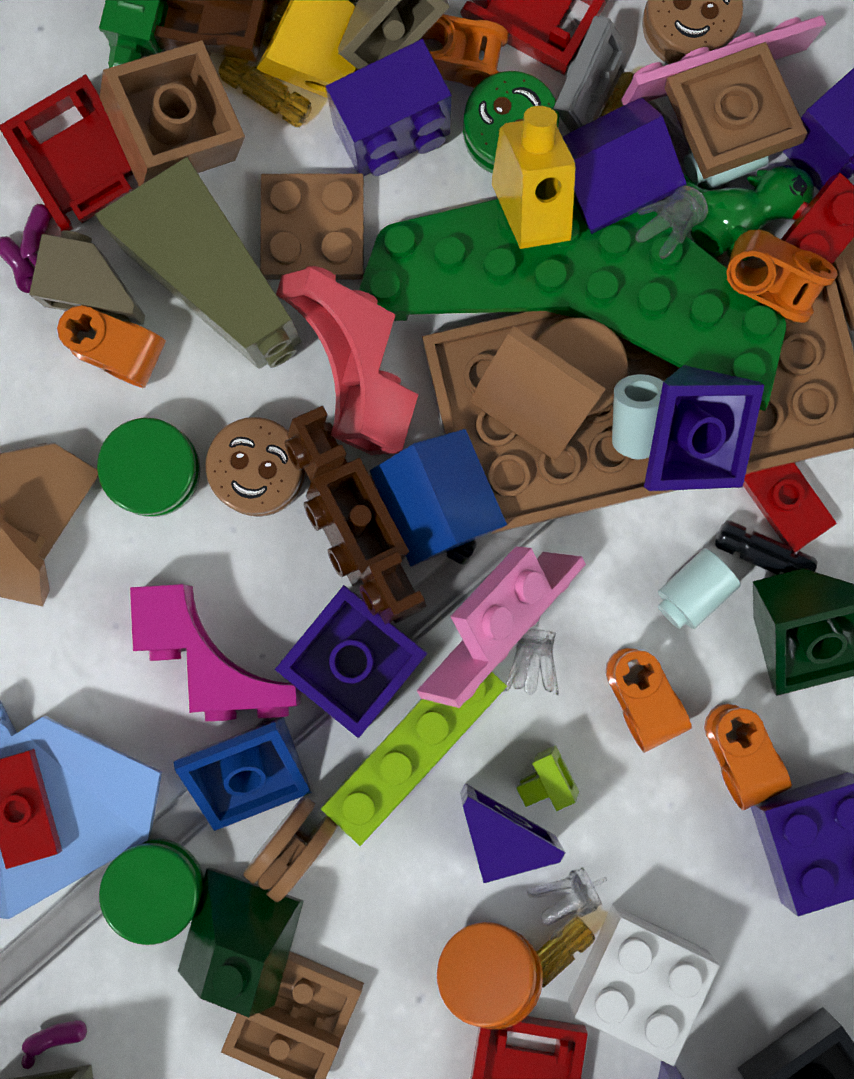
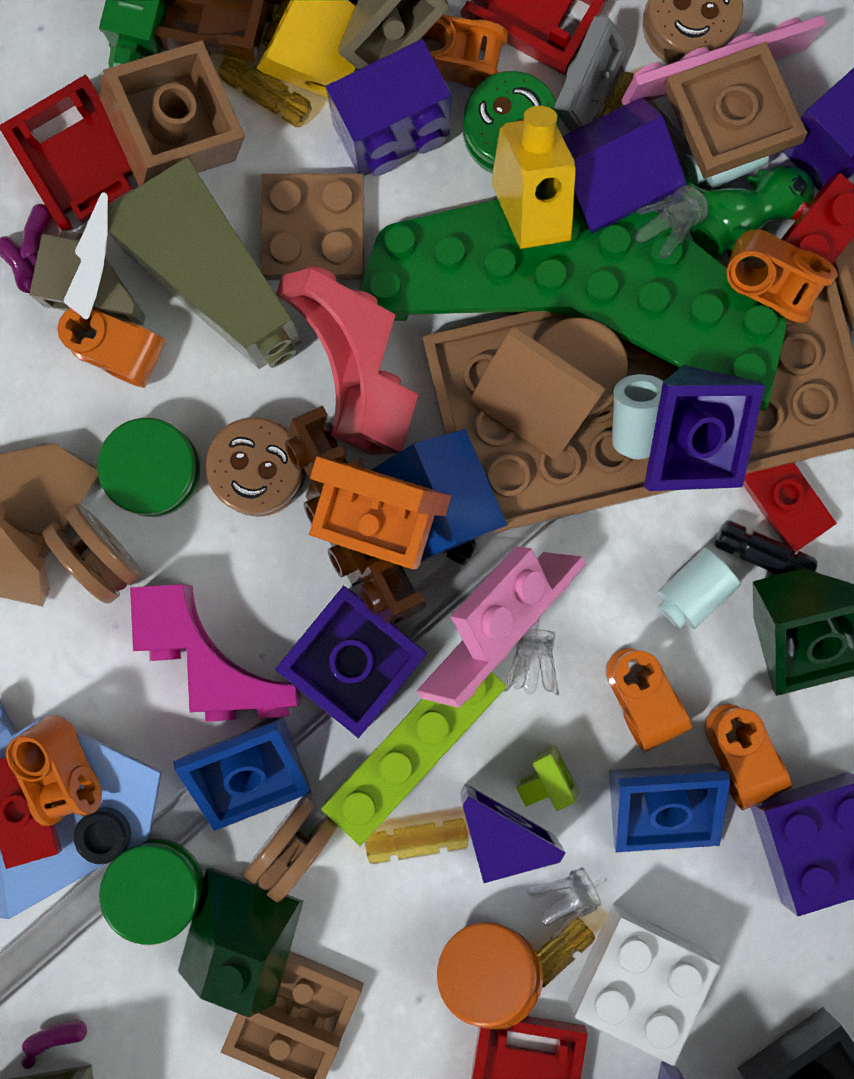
(51, 769): none -> orange piece
(91, 251): none -> white sticker
(93, 555): none -> medium nougat head
(102, 835): none -> black tile
(374, 512): none -> orange bracket
(417, 841): none -> clear yellow axle
(668, 806): none -> blue slope

